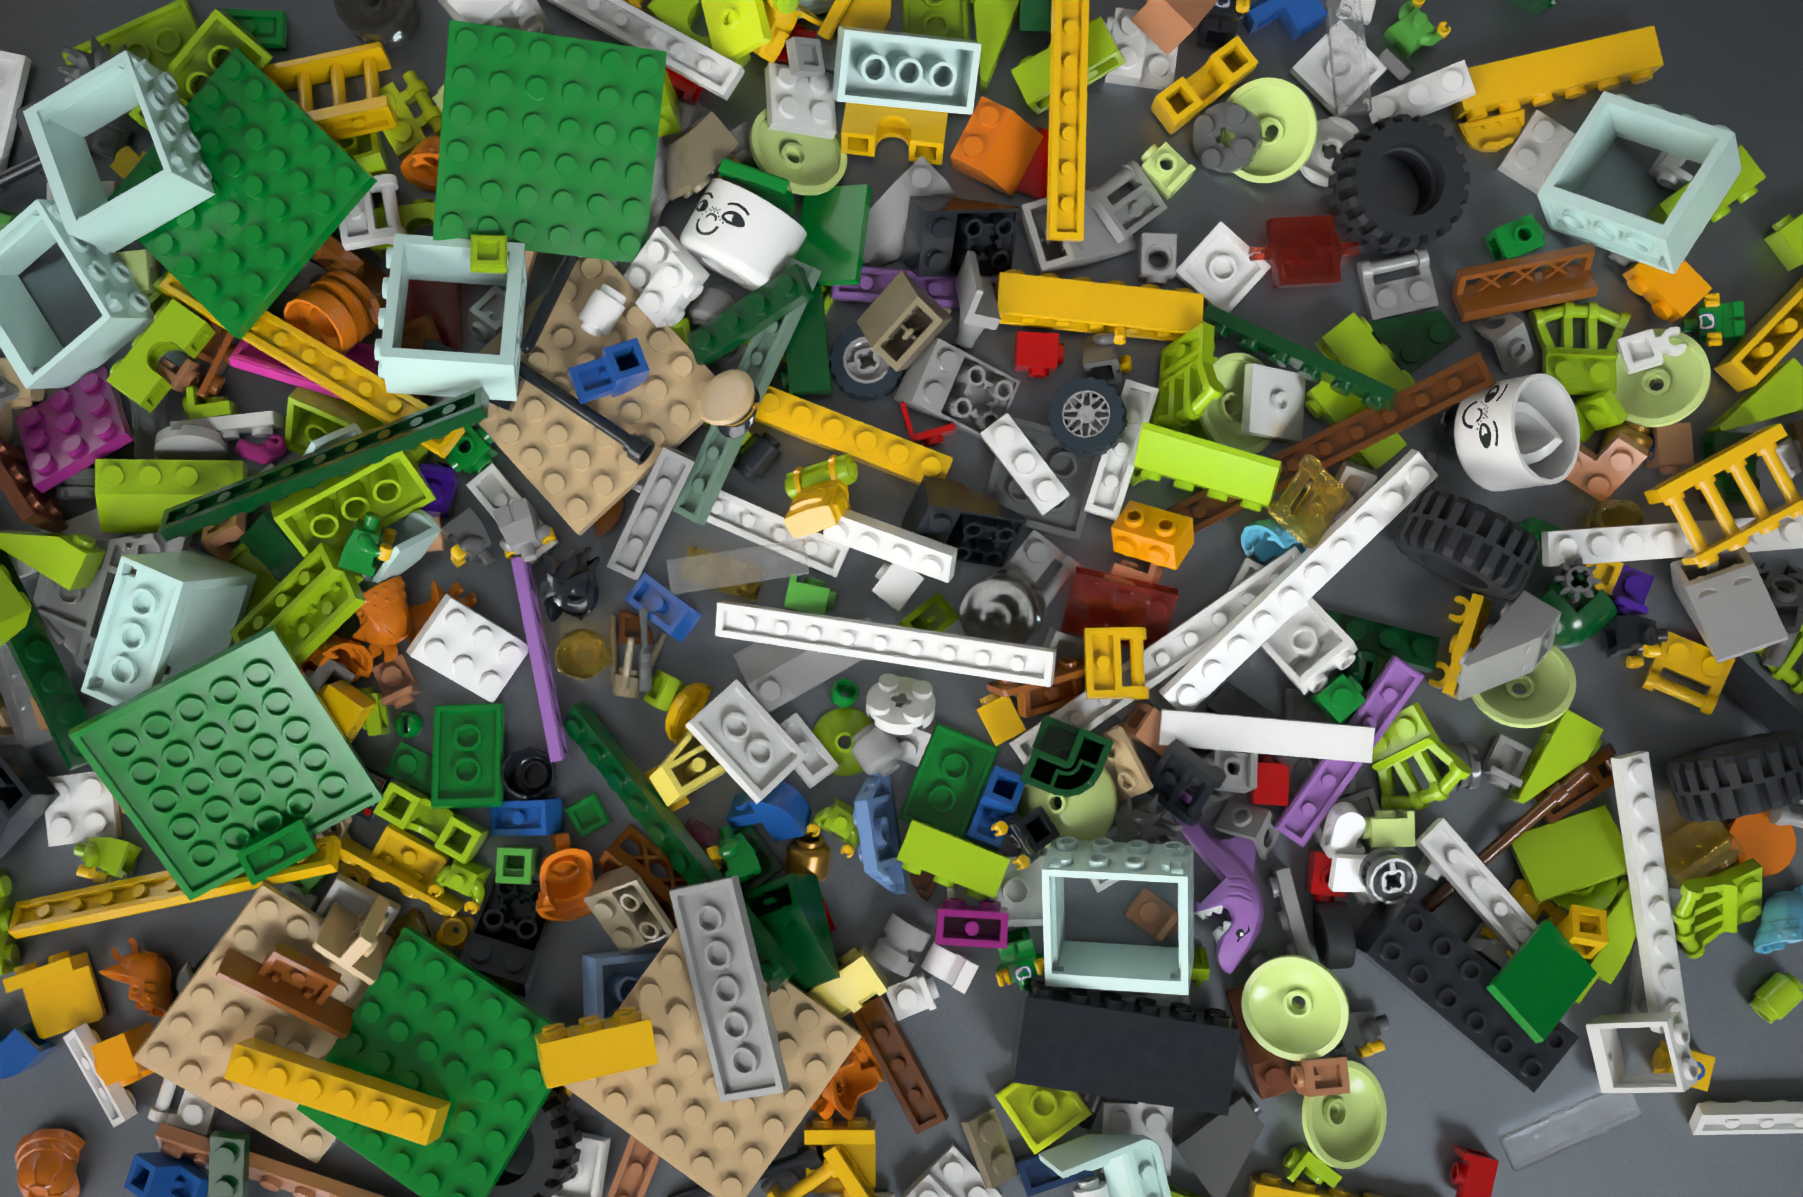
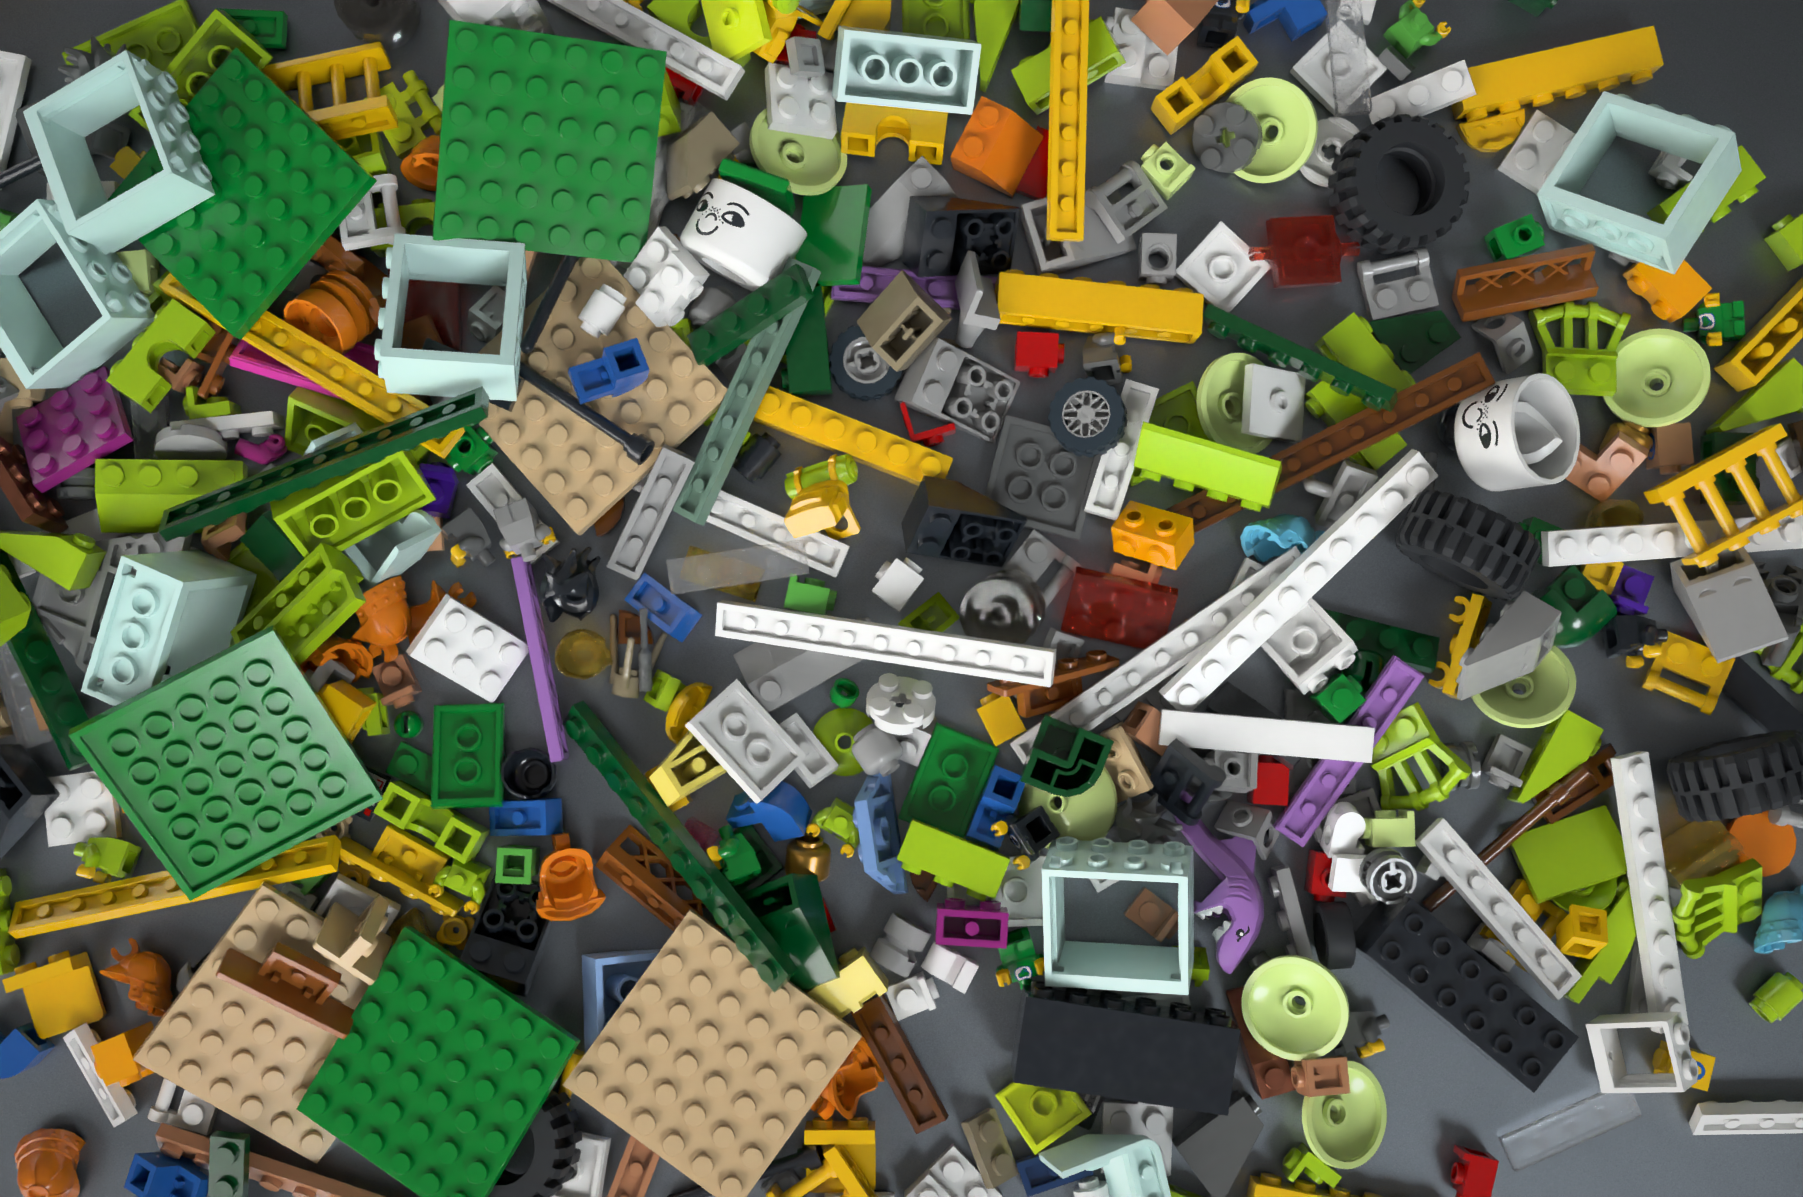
(277, 851): green plate -> none
(337, 1090): yellow brick -> none
(362, 544): green piece -> none
(488, 253): lime tile -> none
(588, 815): green tile -> none
(595, 1047): yellow brick -> none
(627, 910): dark tan slope -> none
(729, 989): light grey plate -> none
(730, 402): tan piece -> none
(894, 545): white plate -> none
(1024, 464): white plate -> none
(1104, 666): yellow plate -> none
(1182, 370): lime plate -> none
(1315, 508): clear yellow plate -> none
(1541, 981): green tile -> none
(1587, 581): dark grey gear -> none
(1598, 412): lime bracket -> none
(1645, 350): white plate -> none

